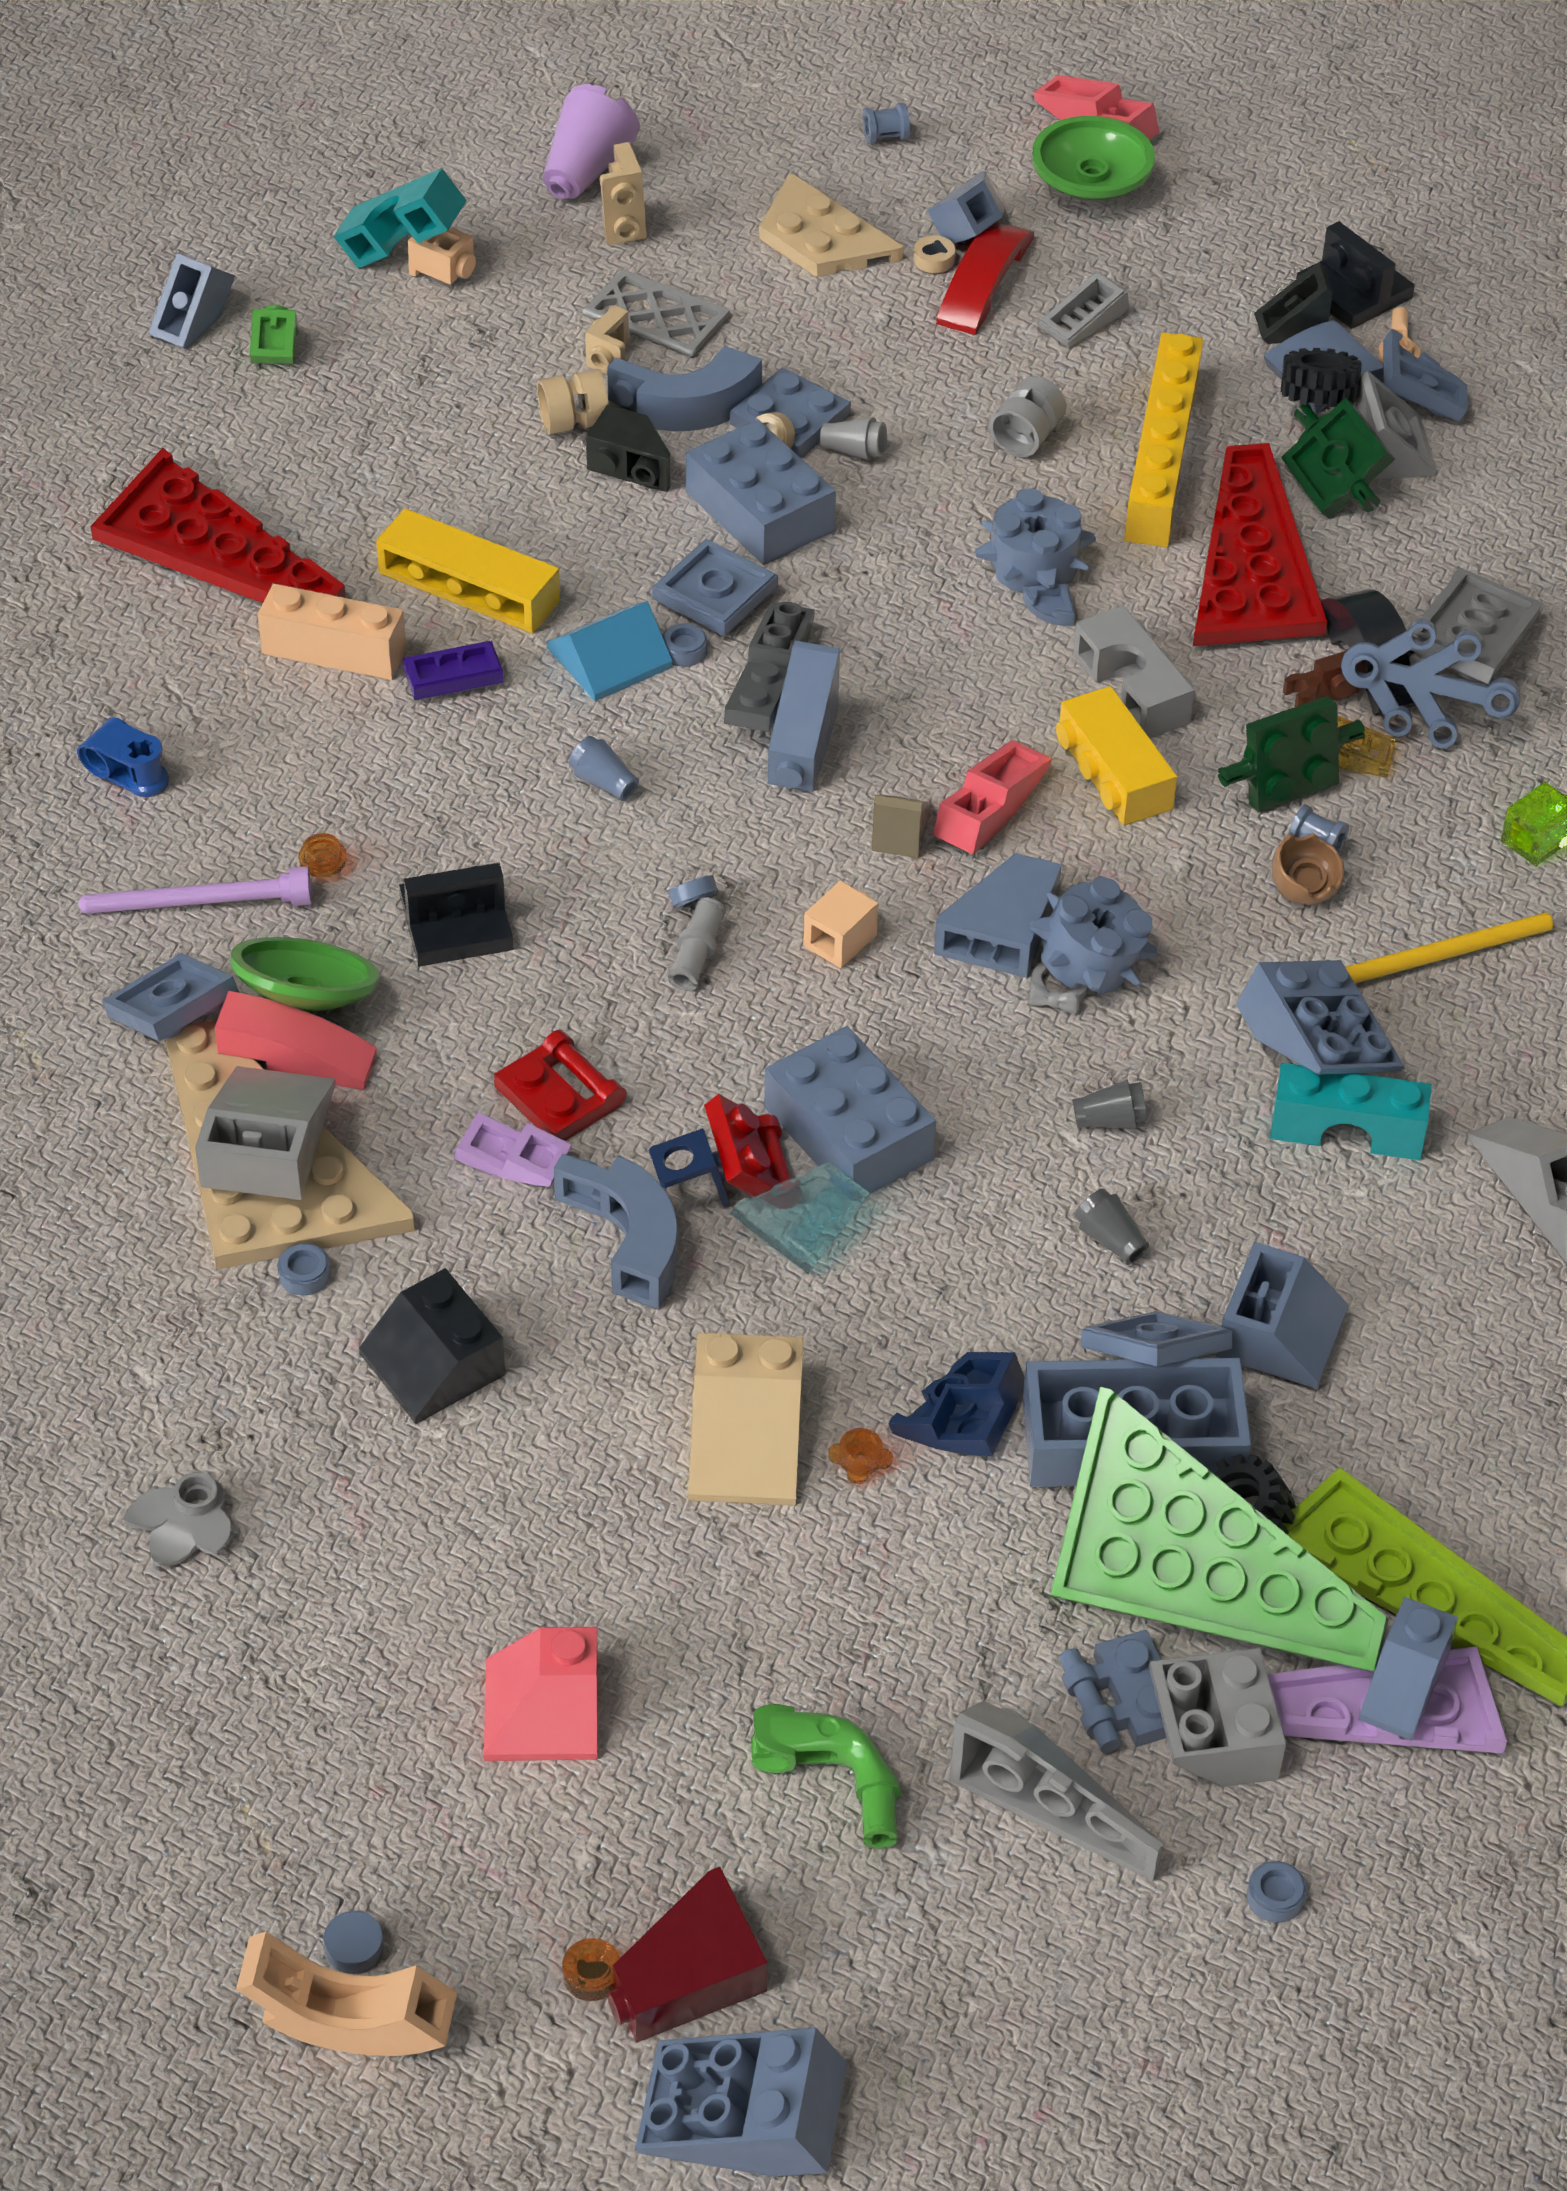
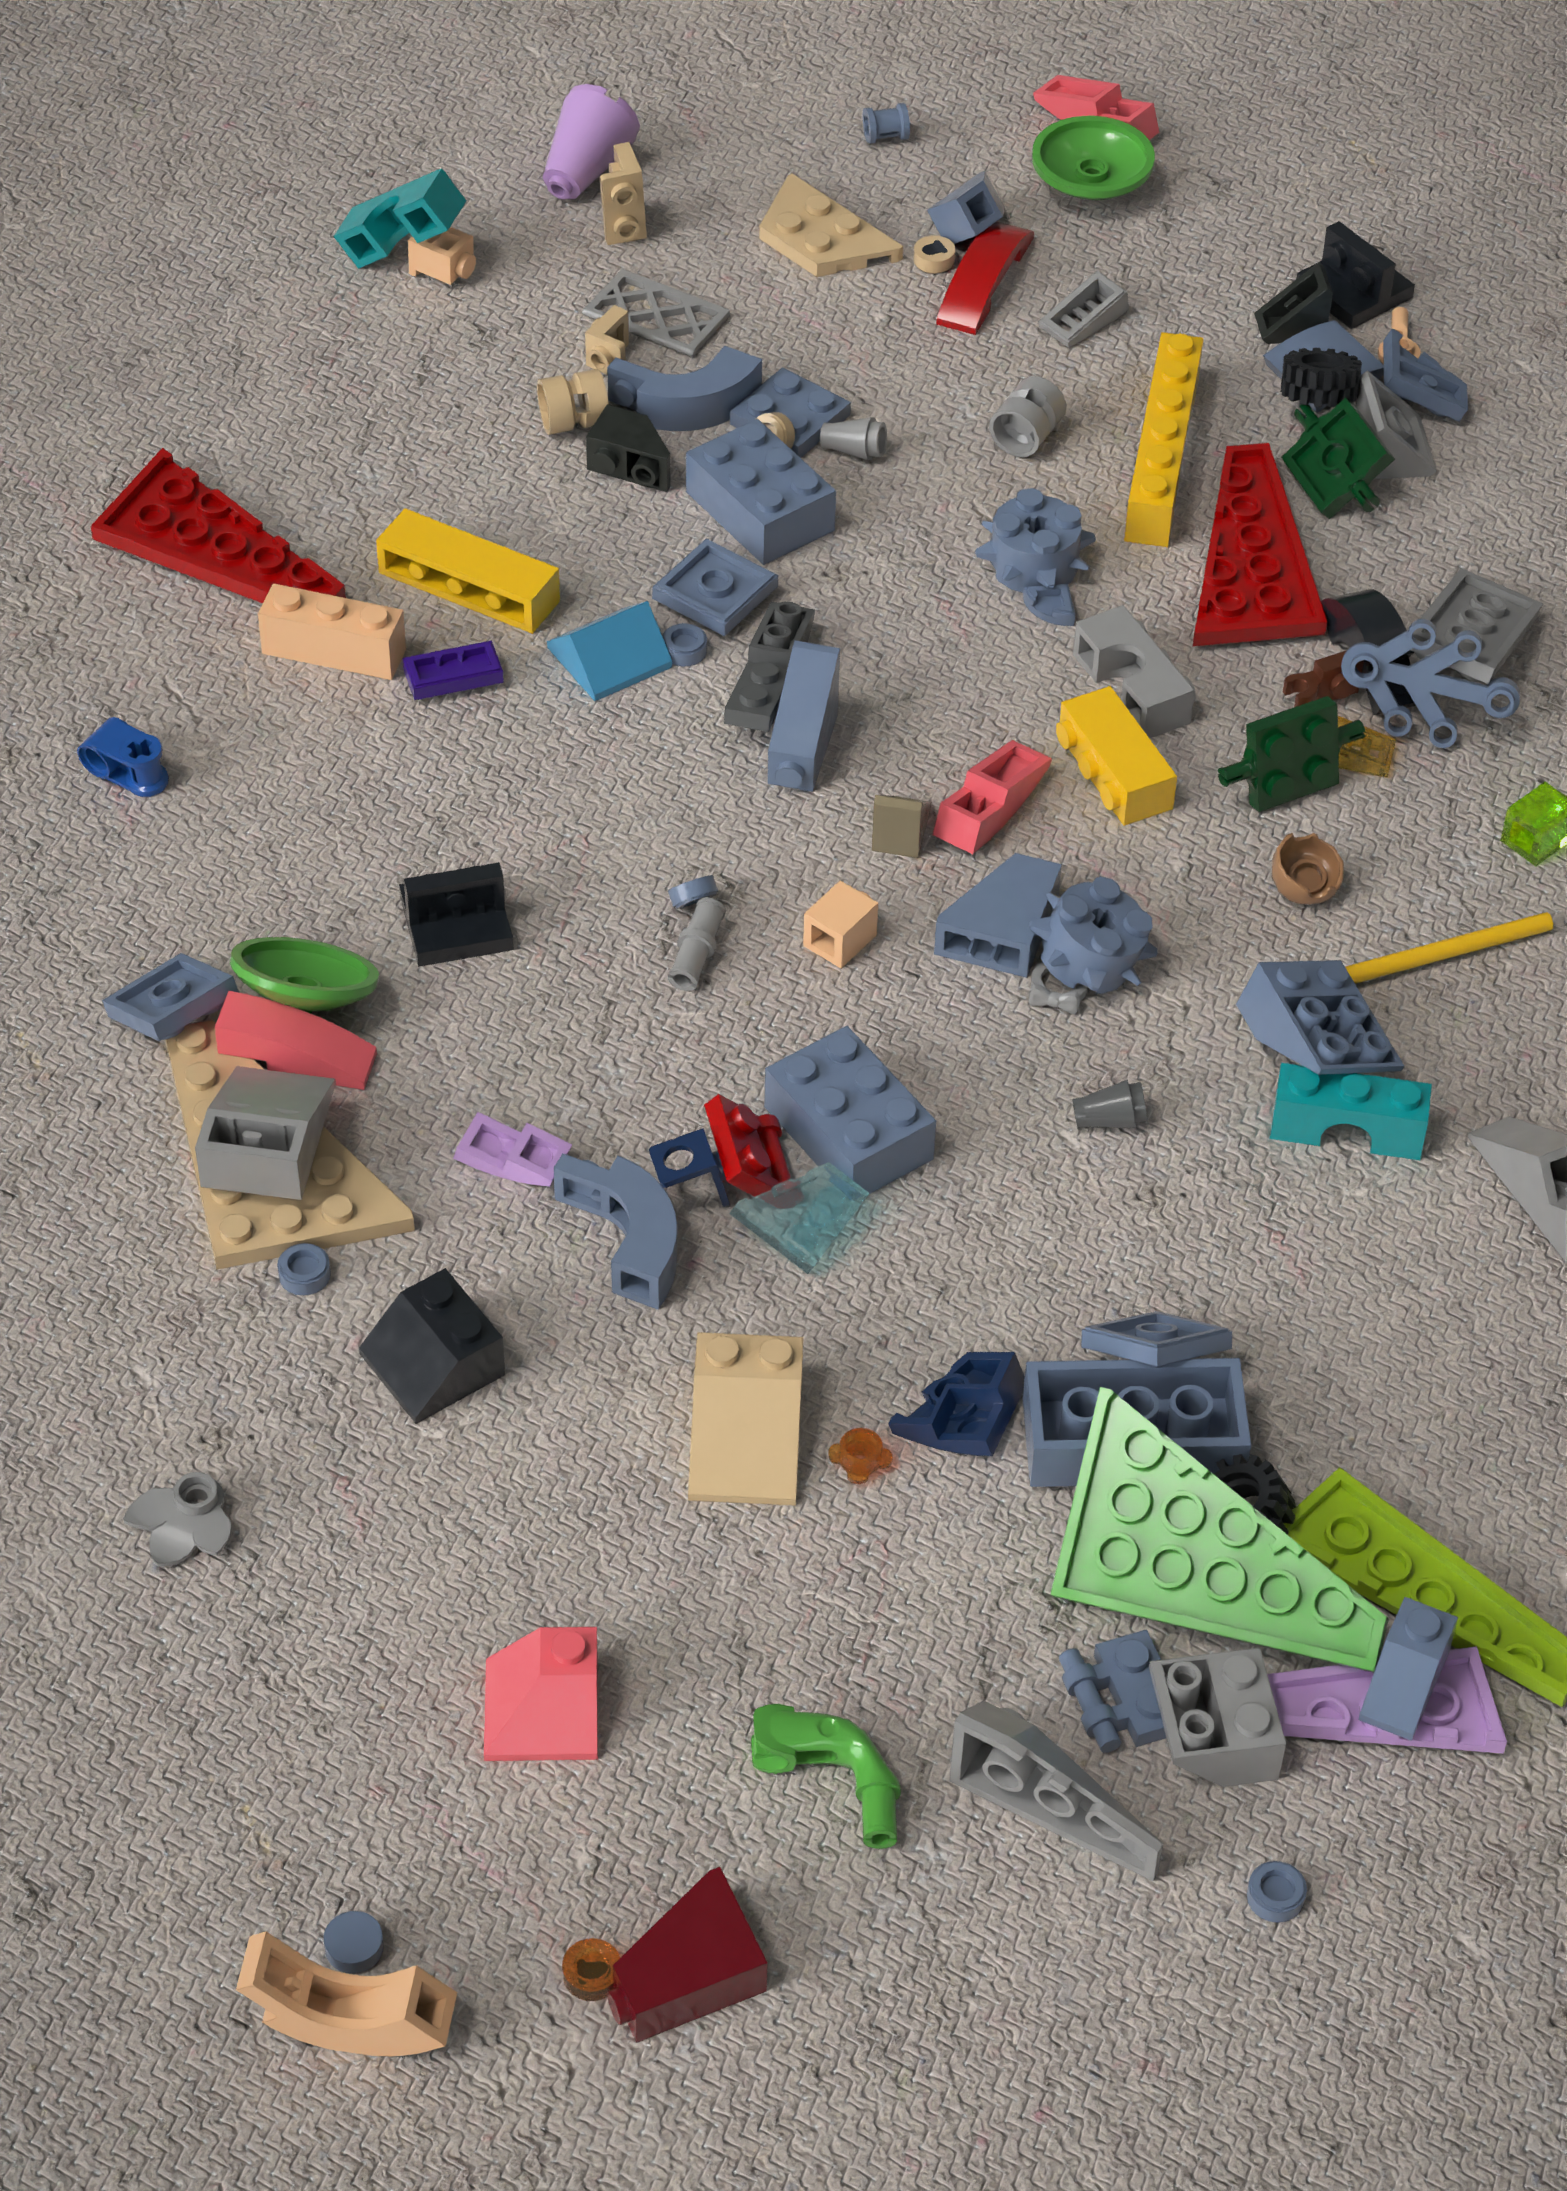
(190, 301): sand blue slope -> none
(273, 335): bright green bracket -> none
(290, 887): lavender piece -> none
(323, 855): clear orange plate -> none
(548, 1098): red plate -> none
(600, 766): sand blue cone -> none
(745, 2102): sand blue slope -> none
(1109, 1223): dark grey cone -> none
(1283, 1316): sand blue slope -> none
(1307, 822): sand blue bush -> none

